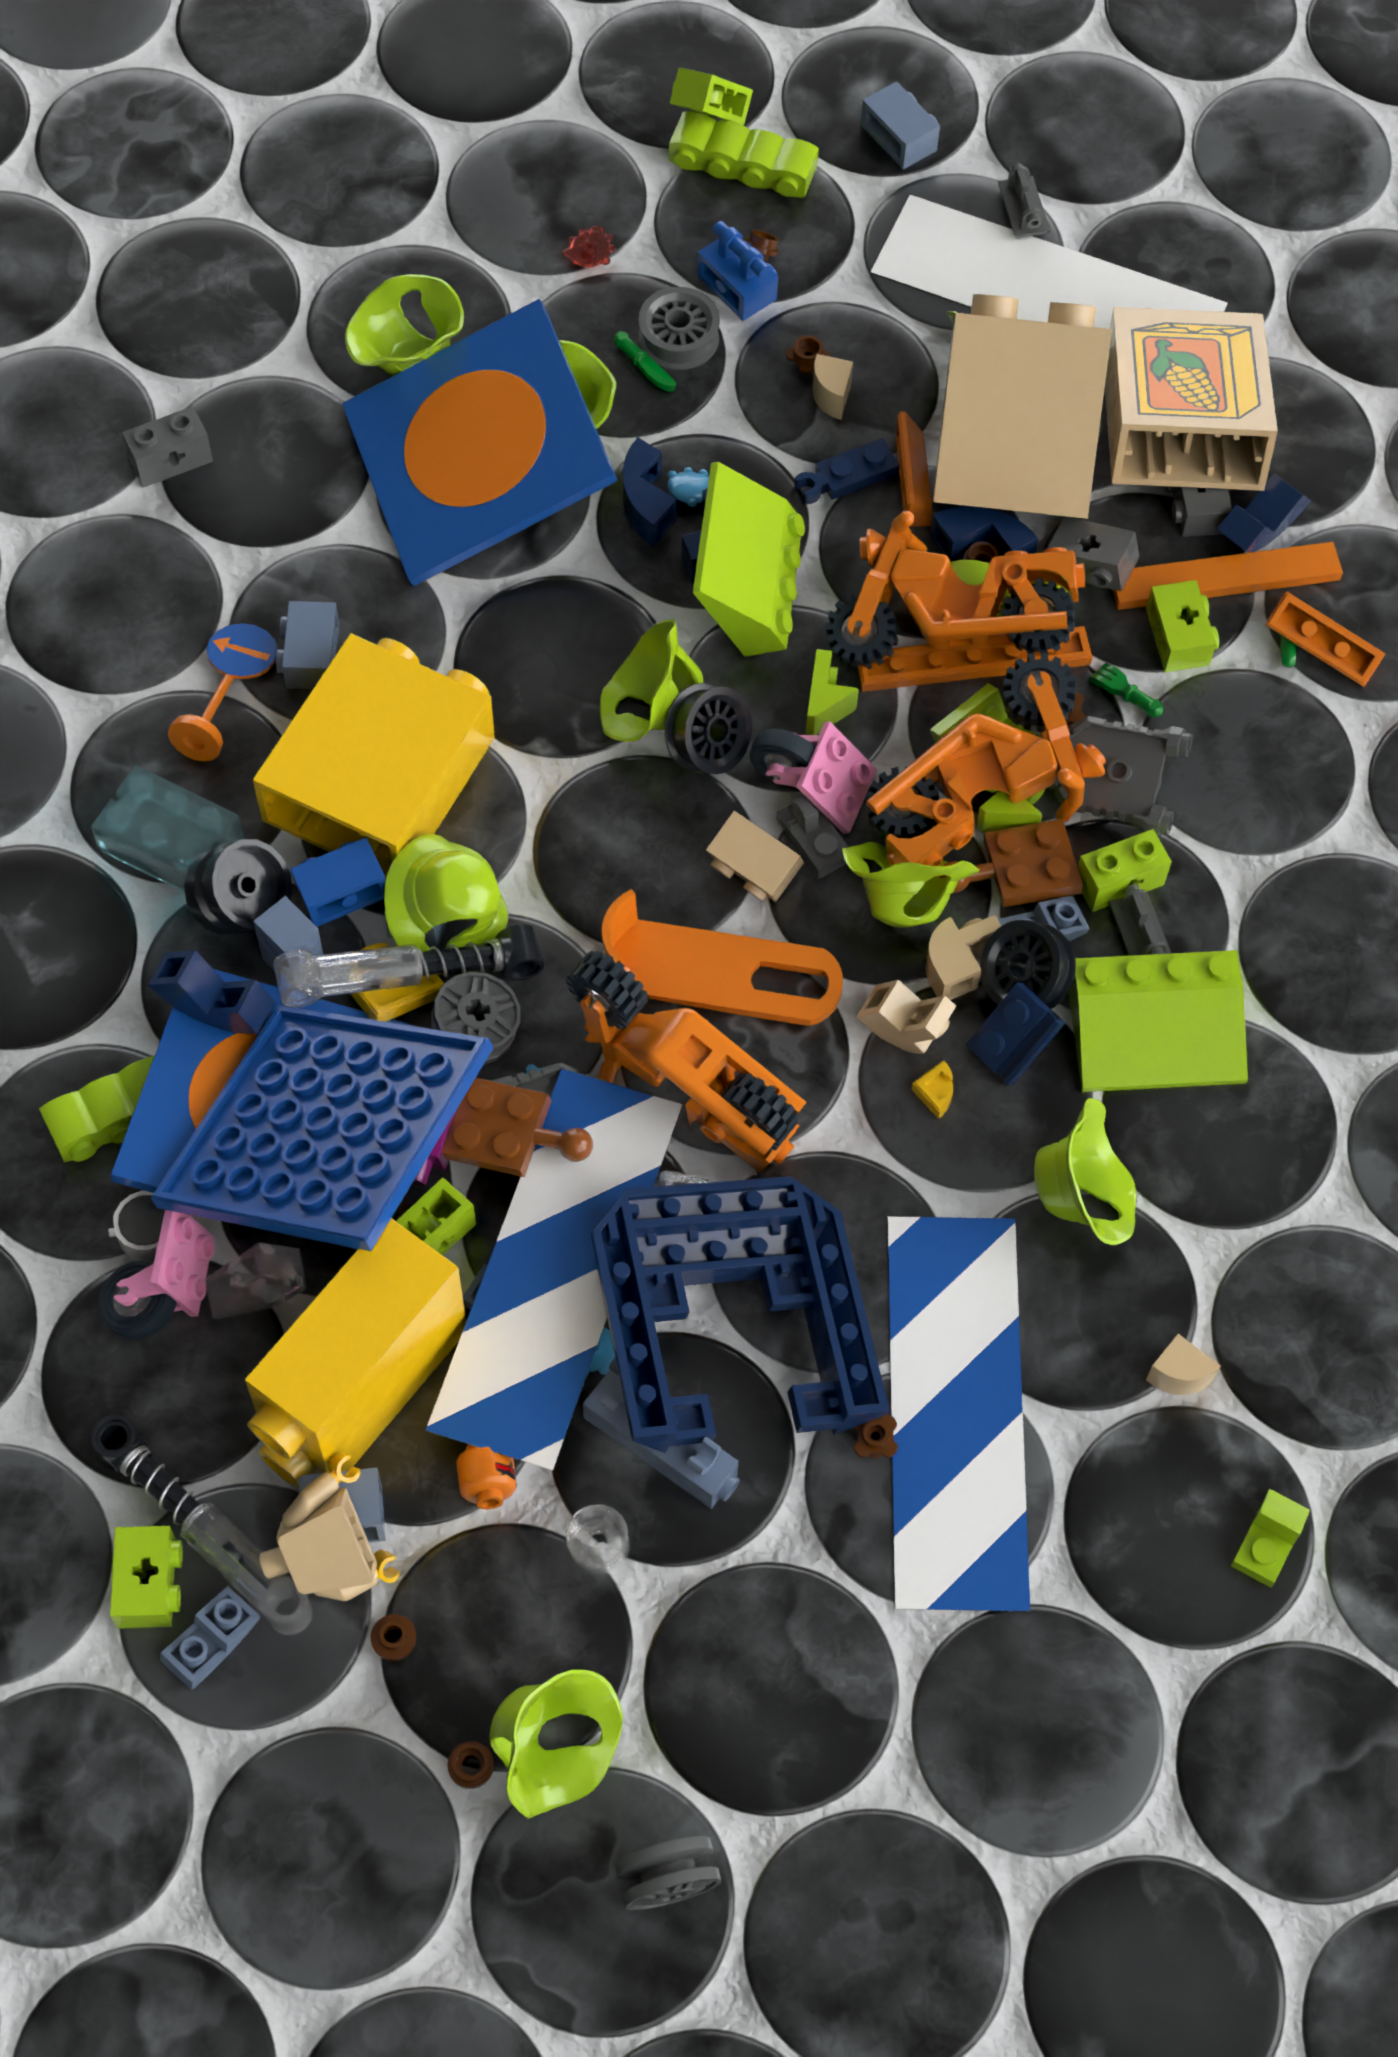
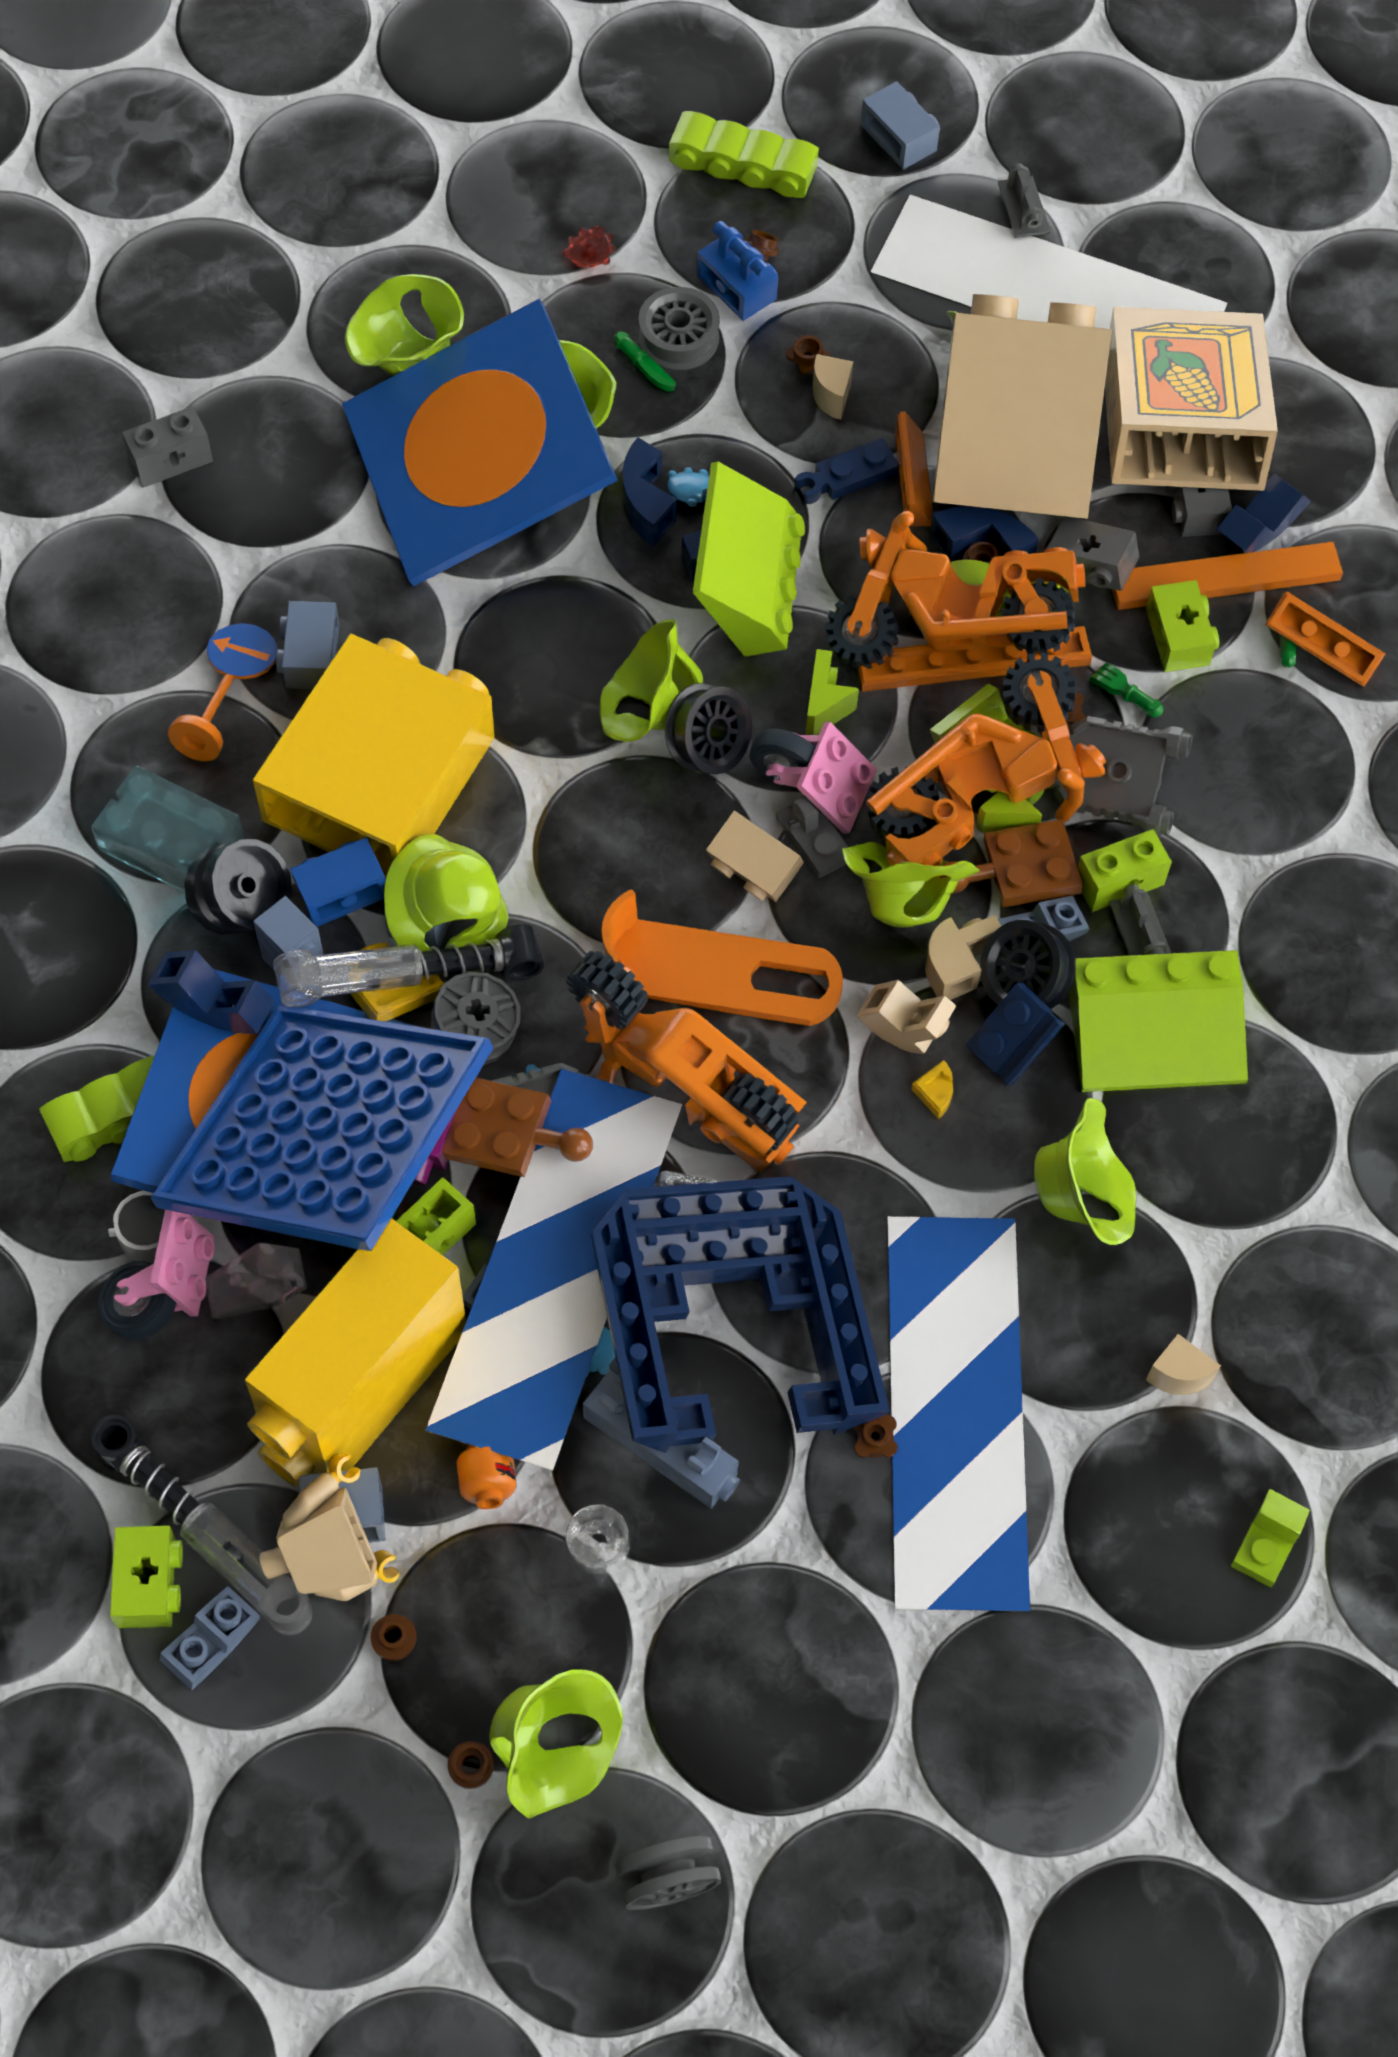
(711, 95): lime brick -> none

